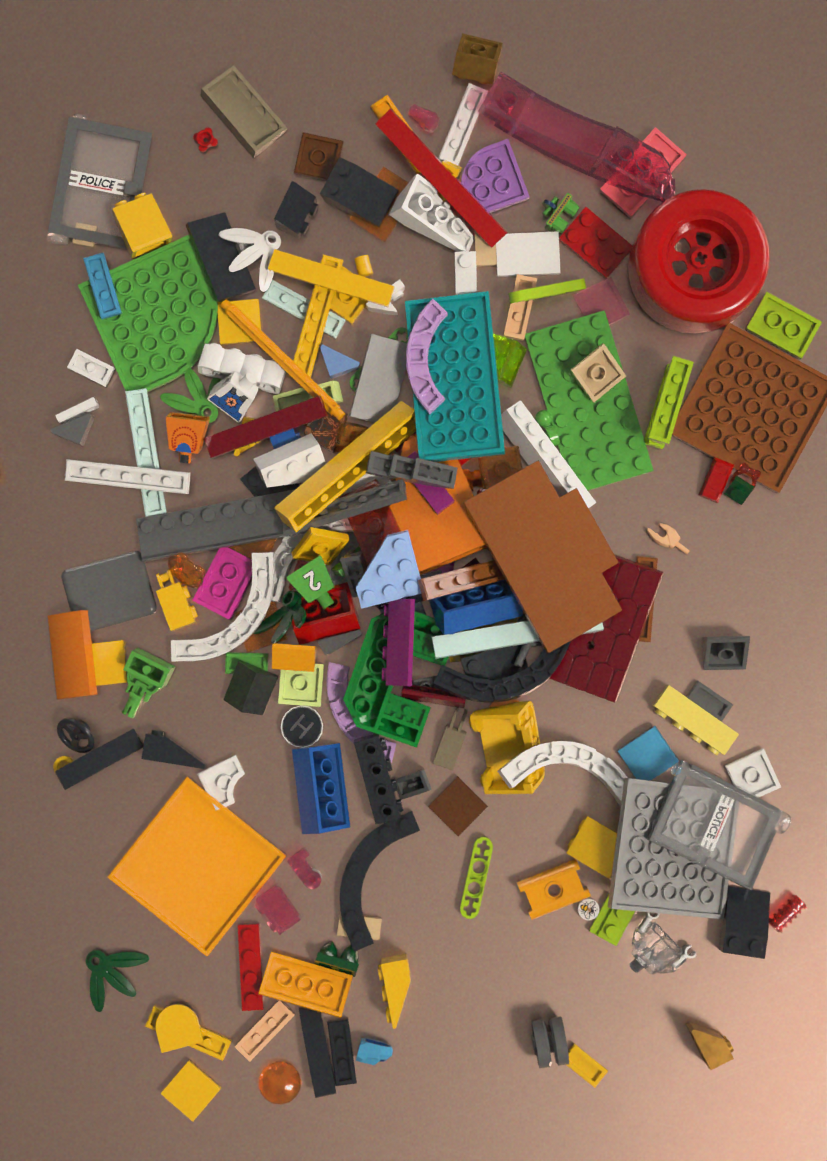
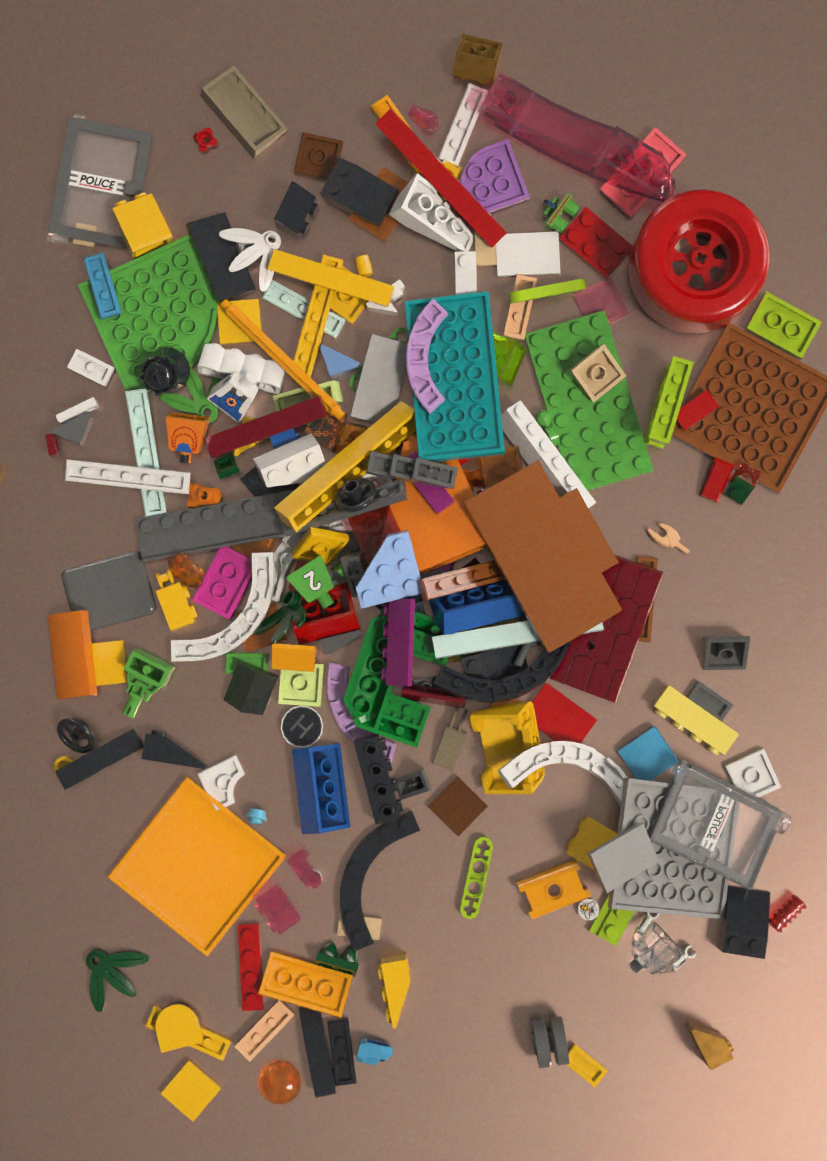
(52, 445): none -> dark red tile
(165, 371): none -> black hat
(202, 495): none -> orange plate
(226, 466): none -> dark green plate
(256, 816): none -> medium azure plate
(353, 490): none -> black piece
(560, 716): none -> red tile
(623, 857): none -> light grey tile
(696, 410): none -> red tile

